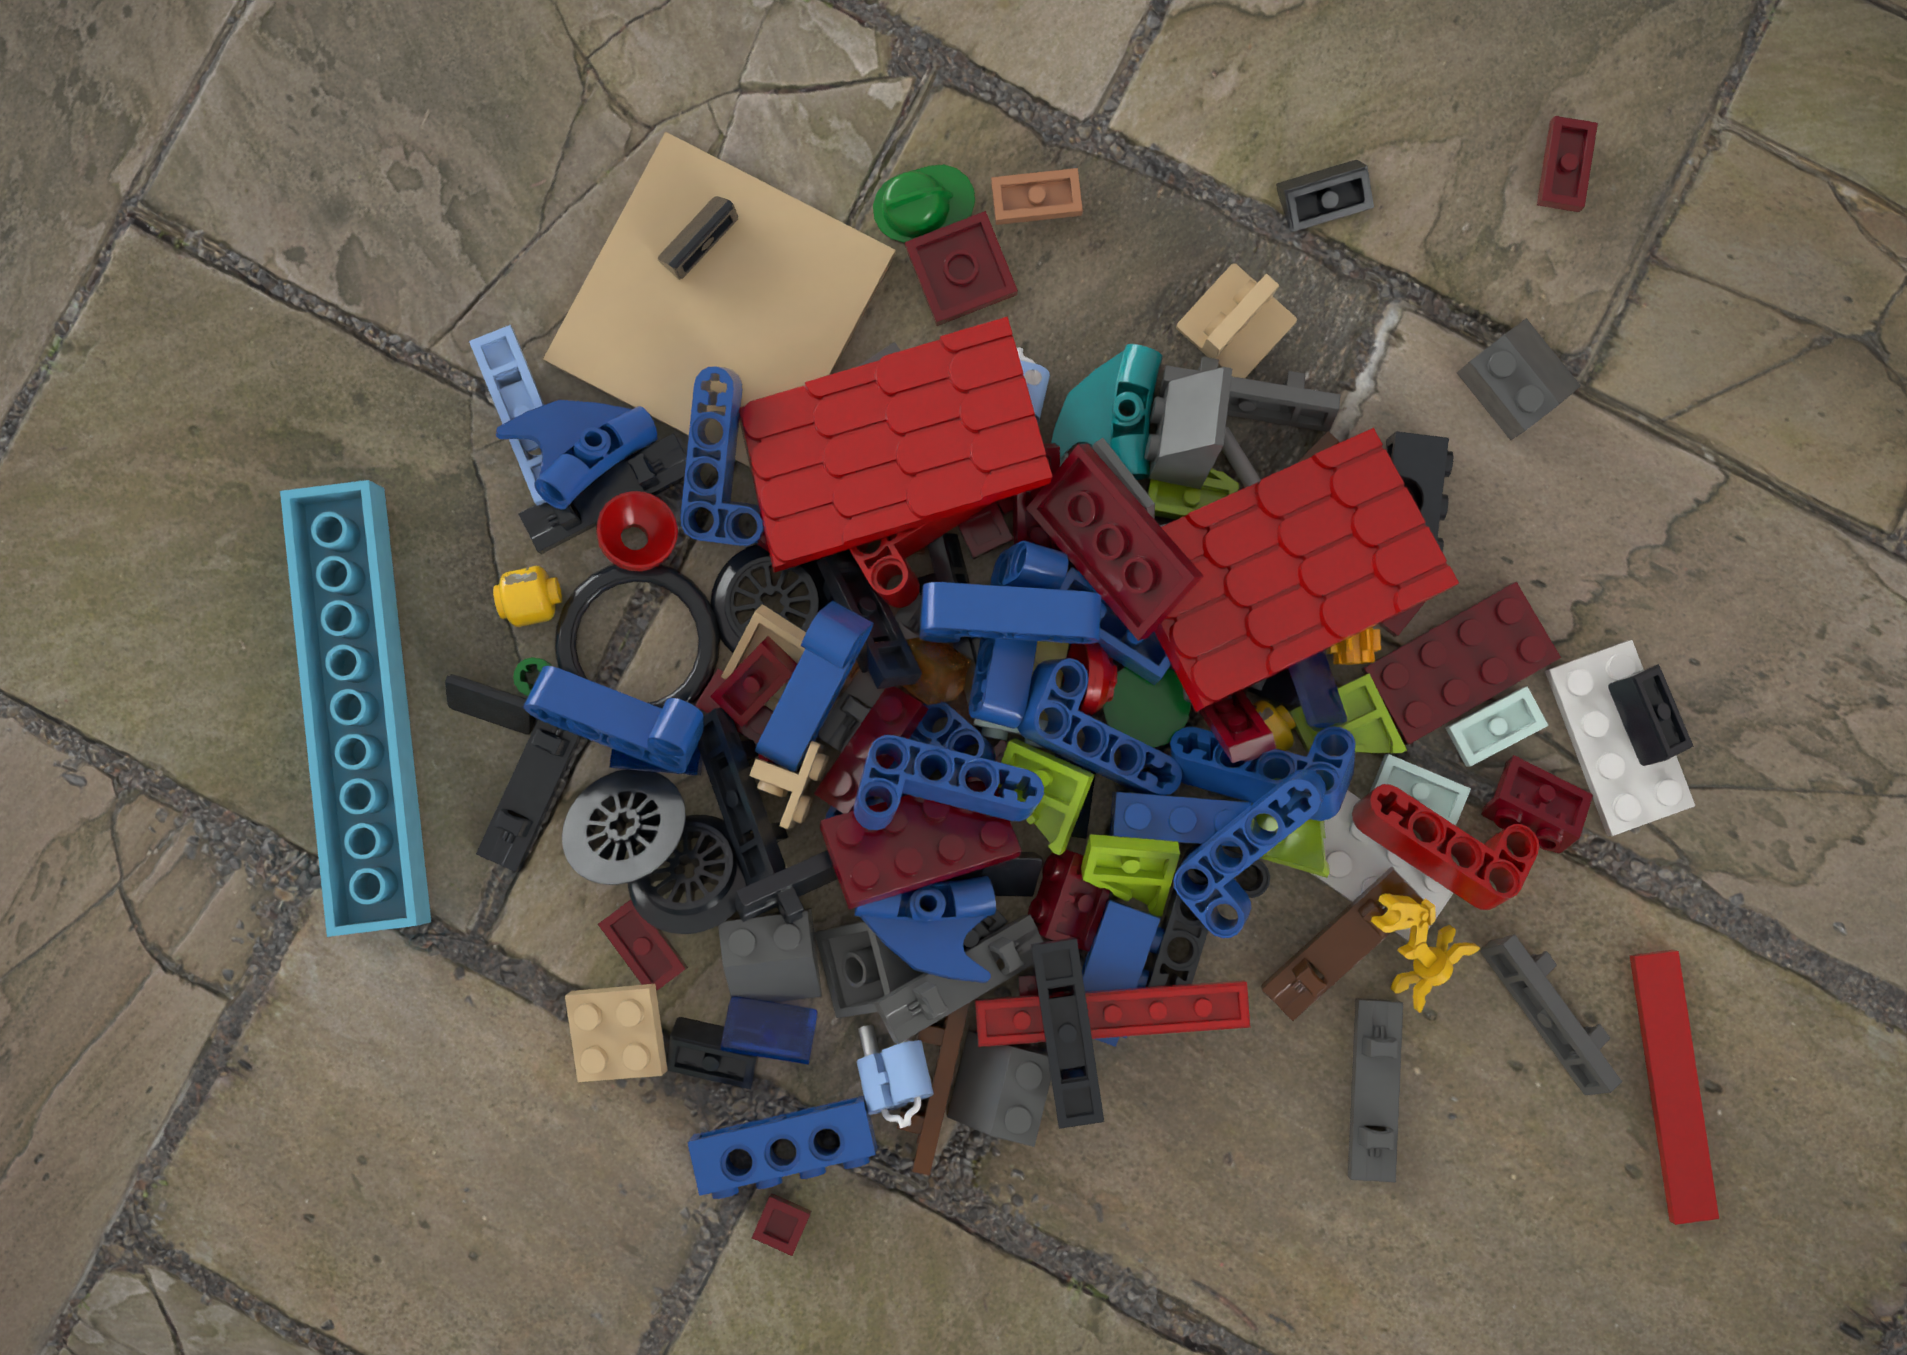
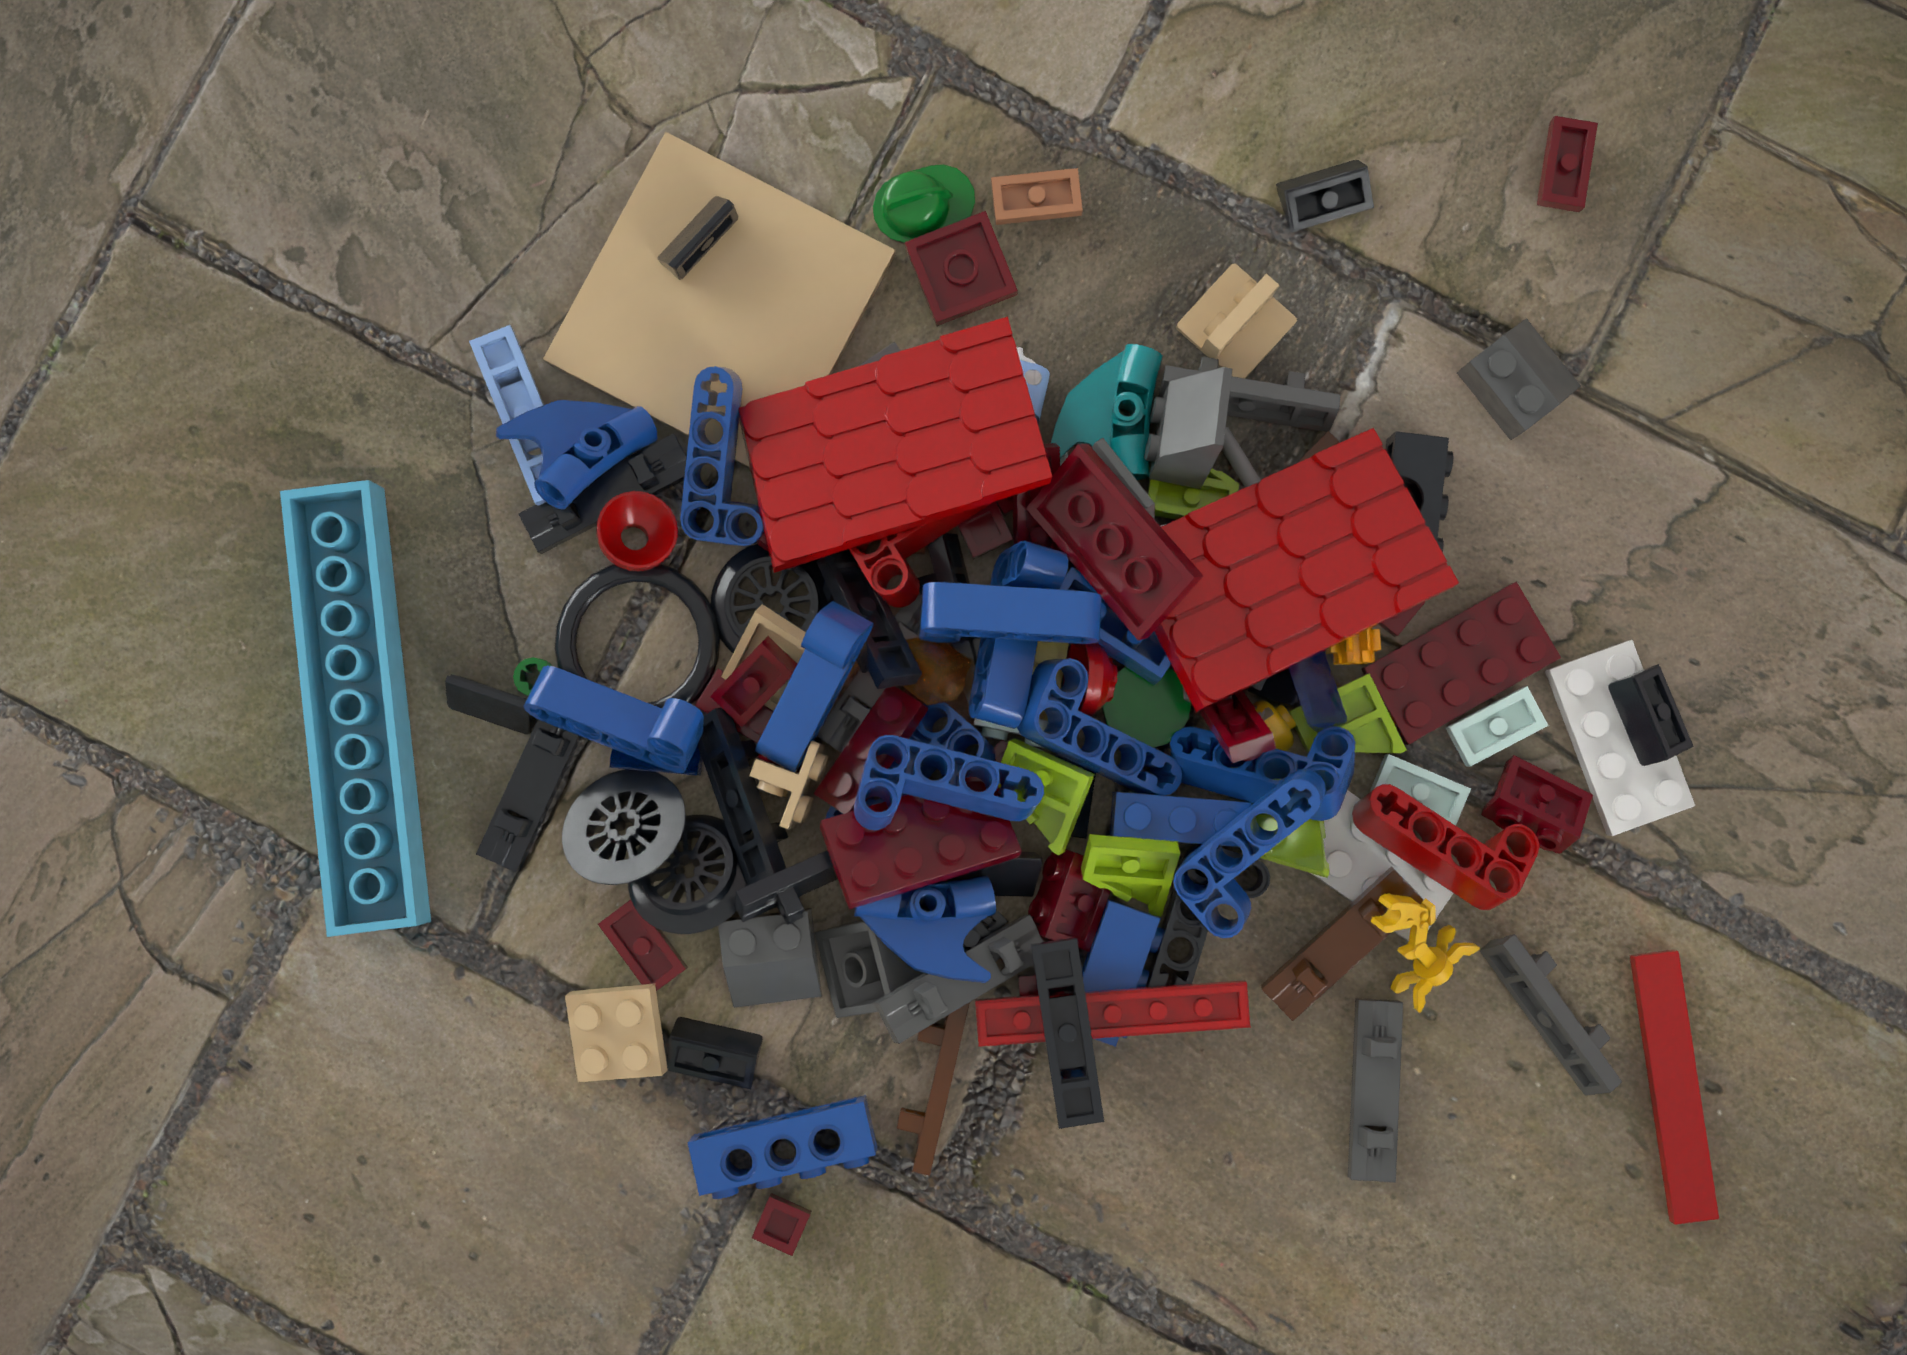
(527, 596): yellow head -> none
(769, 1030): clear blue slope -> none
(893, 1076): light blue piece -> none
(1001, 1090): dark grey slope -> none

